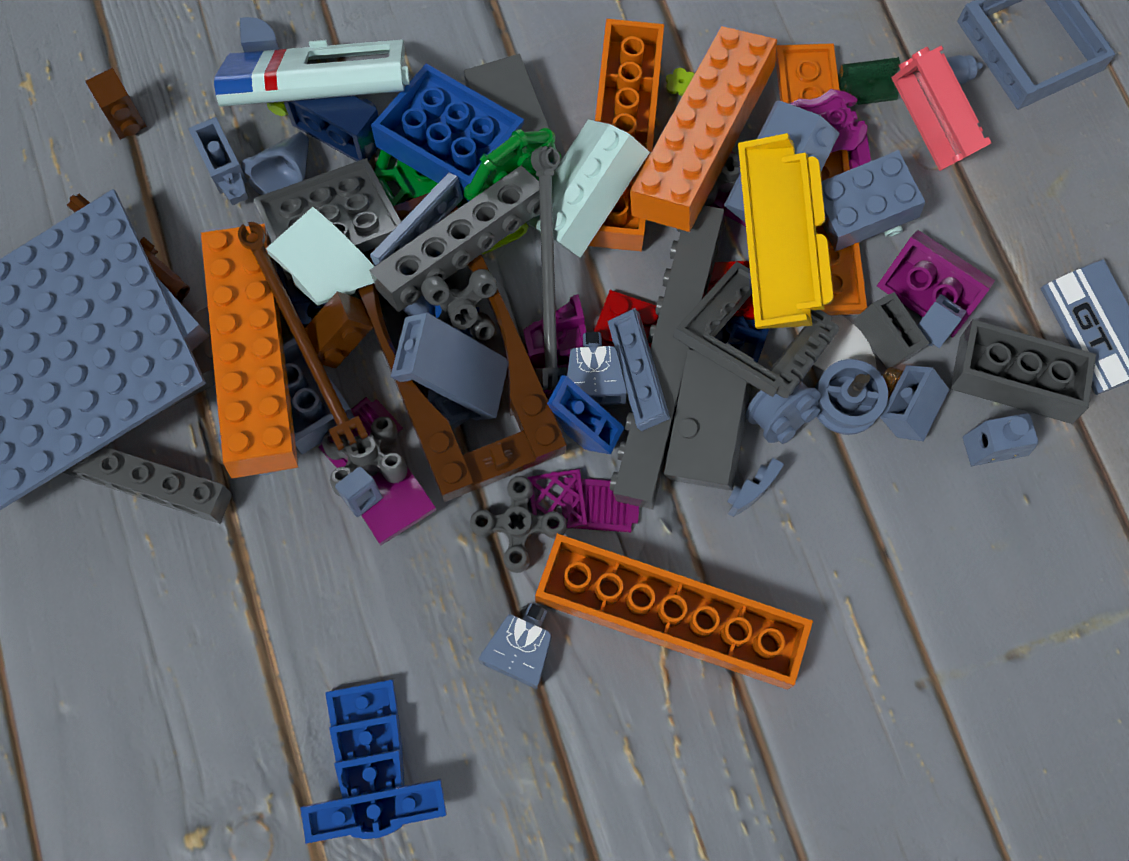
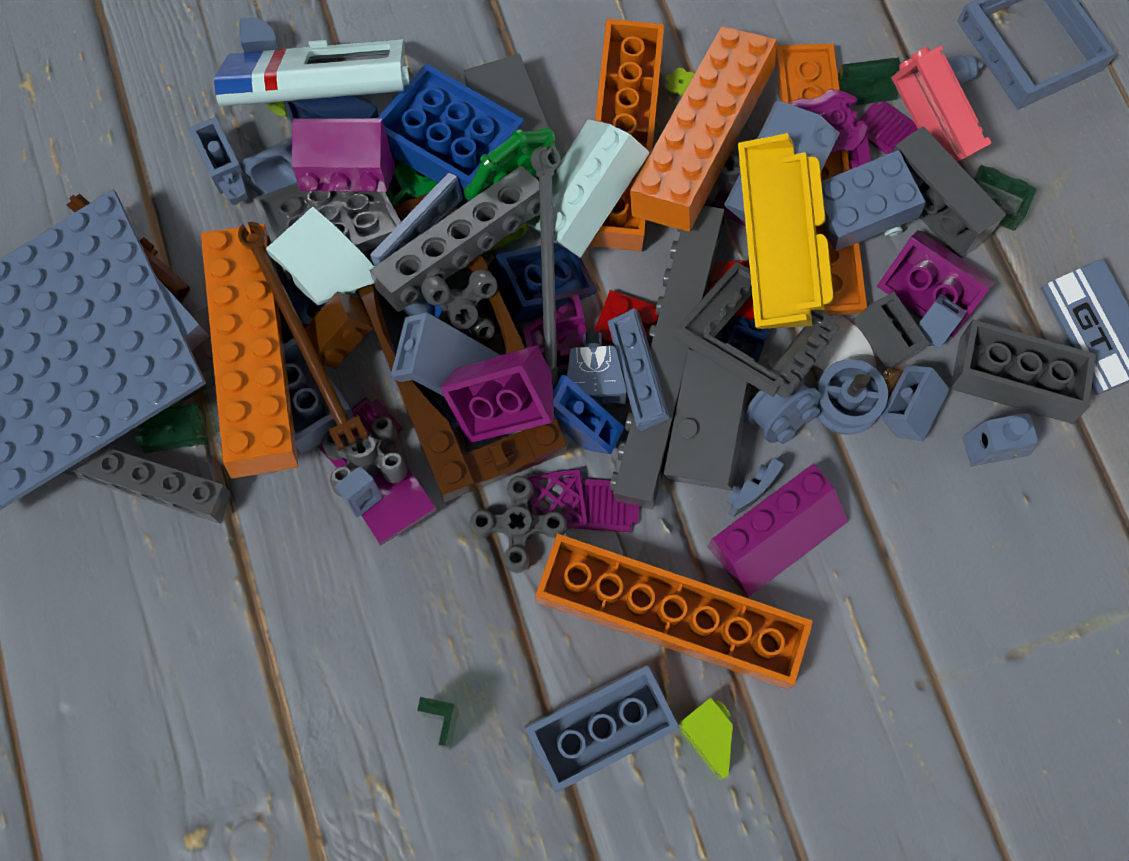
(116, 103): reddish brown brick -> none
(173, 429): none -> clear green hinge
(341, 155): none -> magenta slope
(369, 770): blue slope -> none
(442, 711): none -> clear green panel
(501, 394): none -> magenta slope
(520, 280): none -> dark blue slope
(520, 647): sand blue torso -> none
(601, 727): none -> sand blue brick
(710, 735): none -> lime slope
(779, 530): none -> magenta slope
(886, 126): none -> magenta window
(954, 203): none -> dark grey brick
(1010, 194): none -> clear green window

